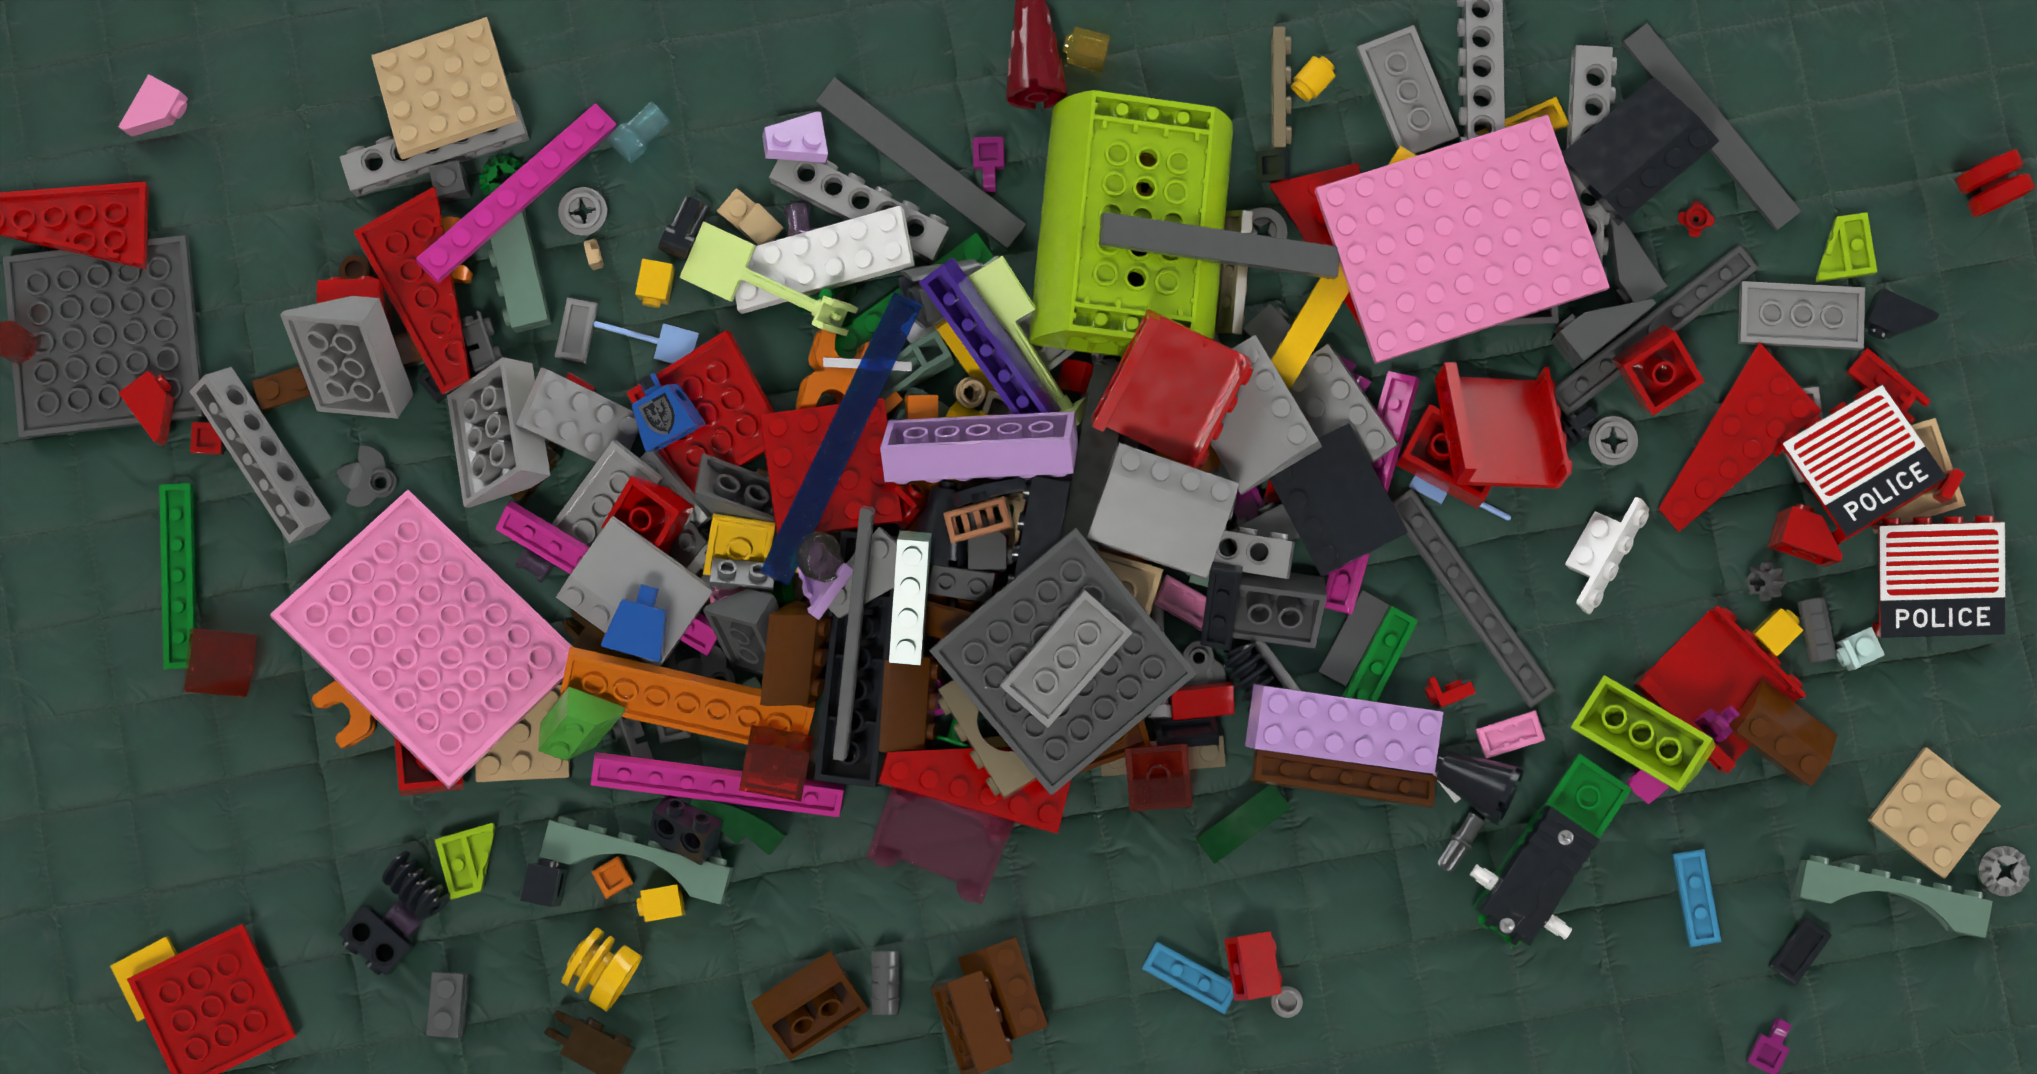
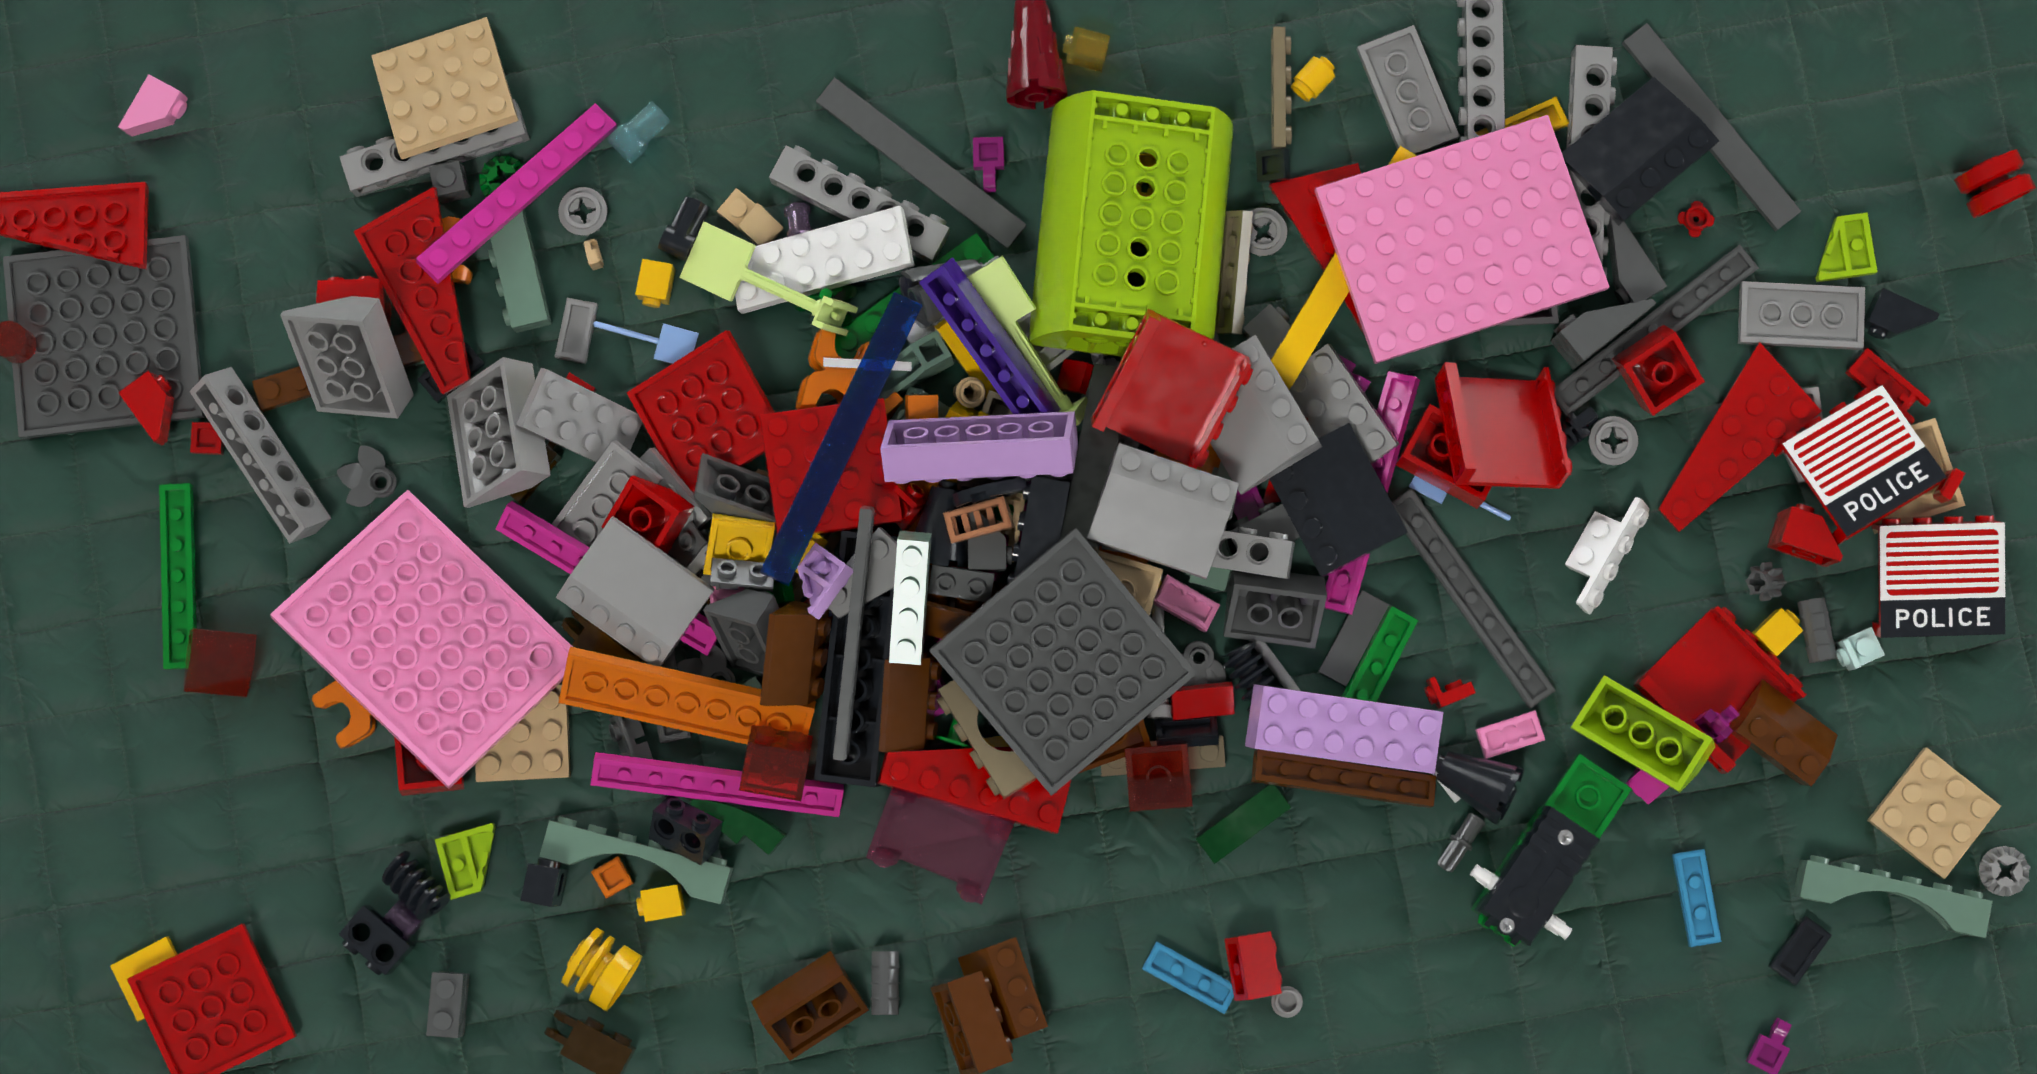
(354, 267): reddish brown tile -> none
(479, 333): dark grey hinge -> none
(534, 564): clear purple bush -> none
(576, 724): bright green slope -> none
(638, 626): blue torso -> none
(664, 414): blue torso -> none
(797, 139): lavender wing -> none
(819, 557): clear smoke hair -> none
(1066, 658): light grey plate -> none
(1218, 245): dark grey tile -> none
(1221, 606): black tile -> none

